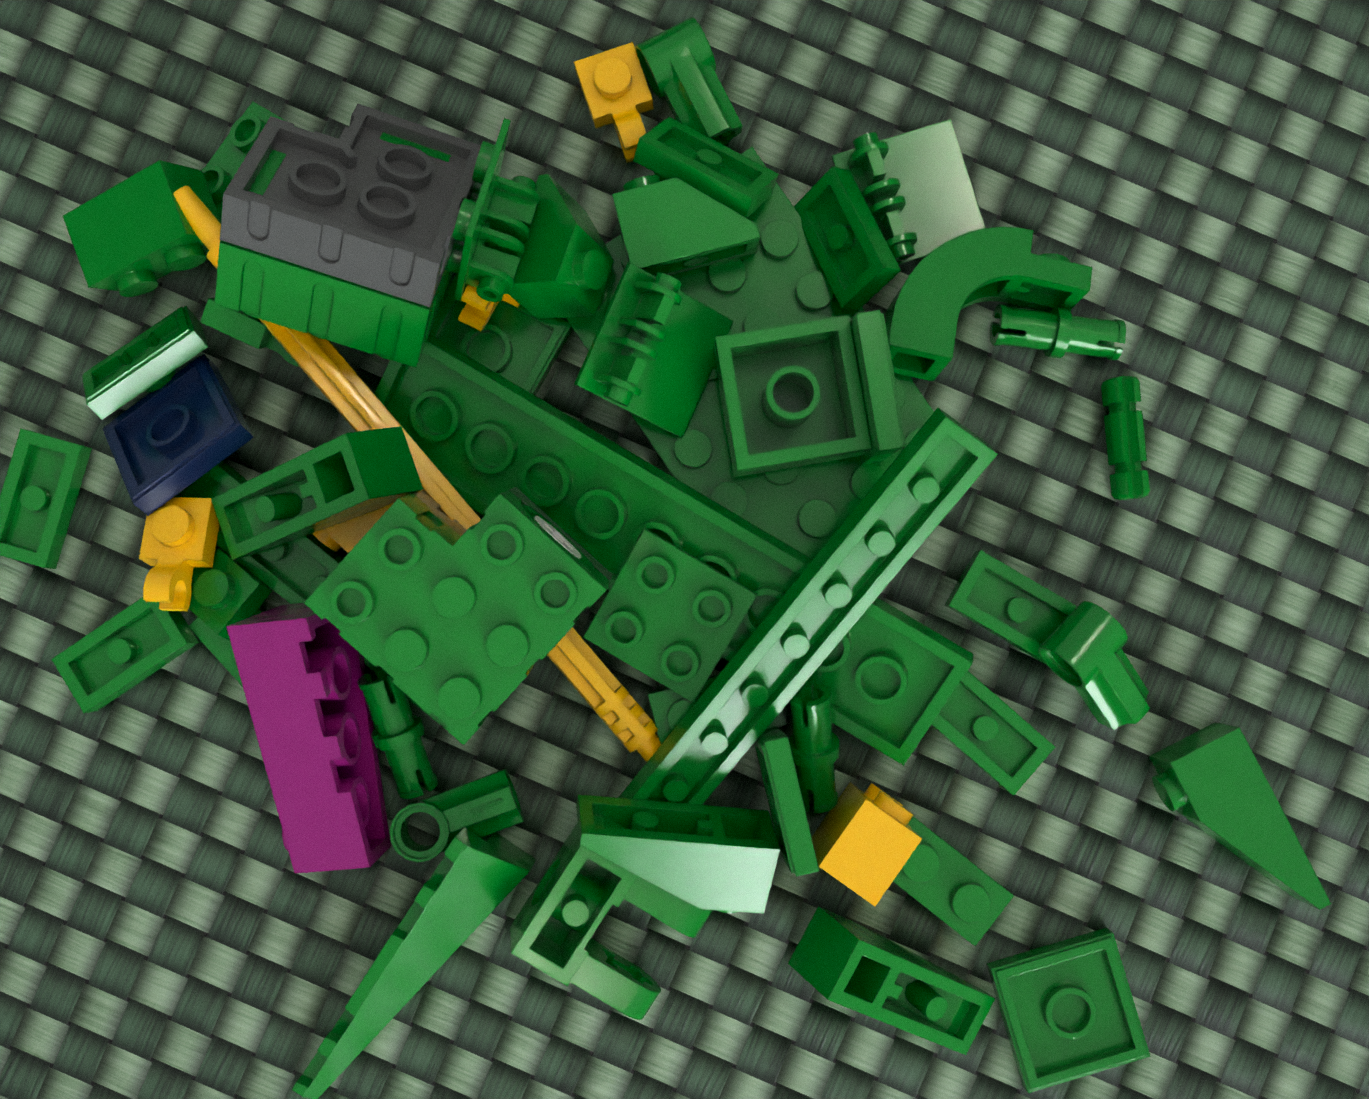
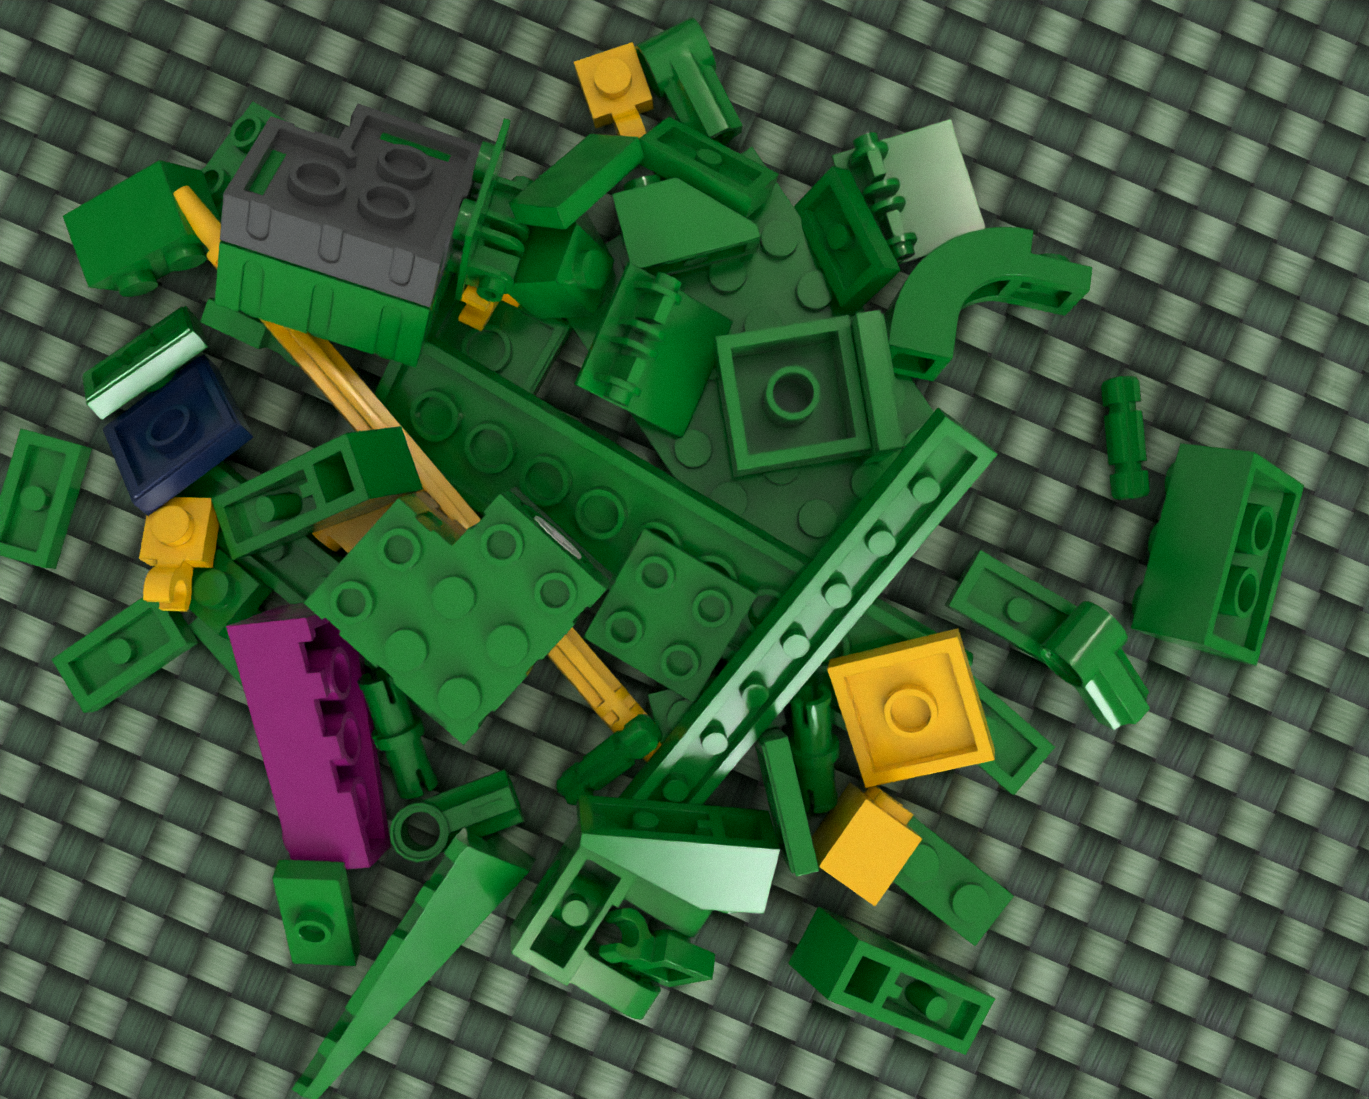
(317, 912): none -> green plate
(577, 181): none -> green tile
(610, 759): none -> green axle
(661, 957): none -> green plate
(911, 708): none -> yellow tile
(1057, 332): green pin -> none
(1068, 1010): green tile -> none
(1217, 552): none -> green slope
(1225, 794): green slope -> none

